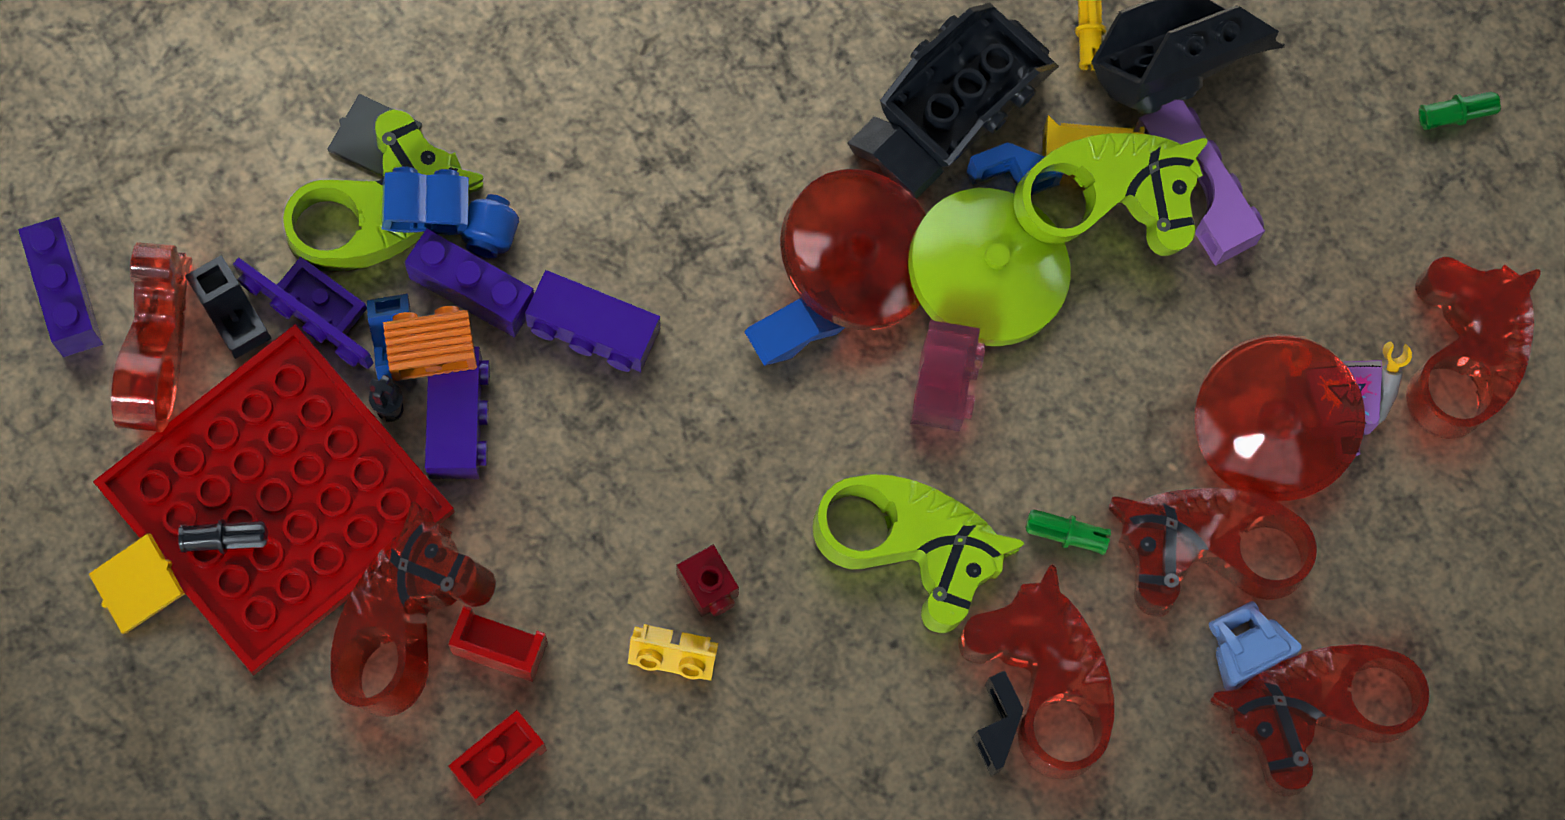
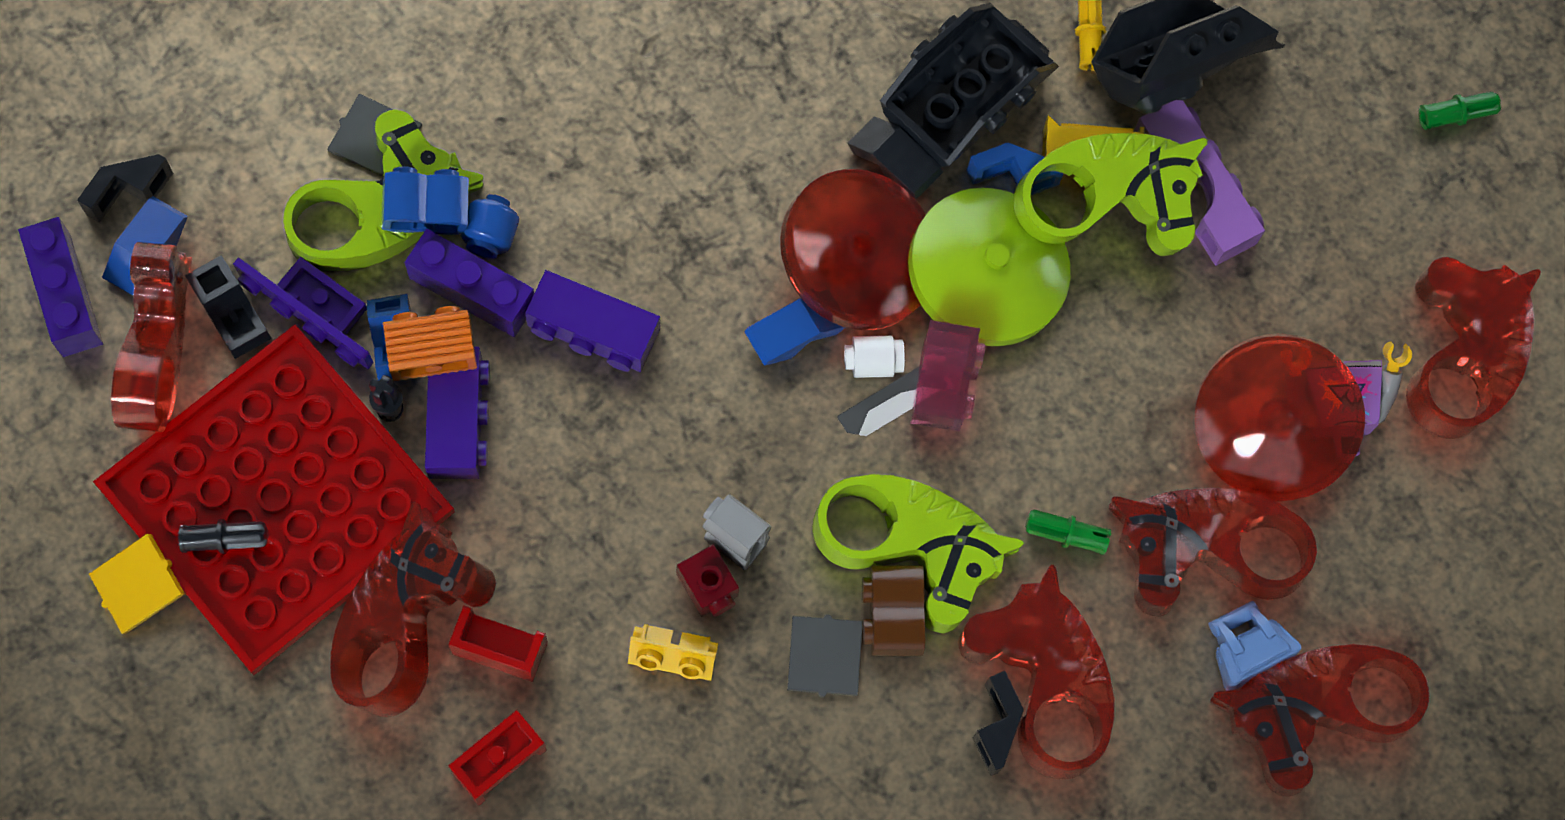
(138, 177): none -> black slope
(152, 224): none -> blue slope
(735, 530): none -> light grey brick
(824, 655): none -> dark grey piece
(874, 356): none -> white brick
(881, 406): none -> sticker
(895, 610): none -> reddish brown brick

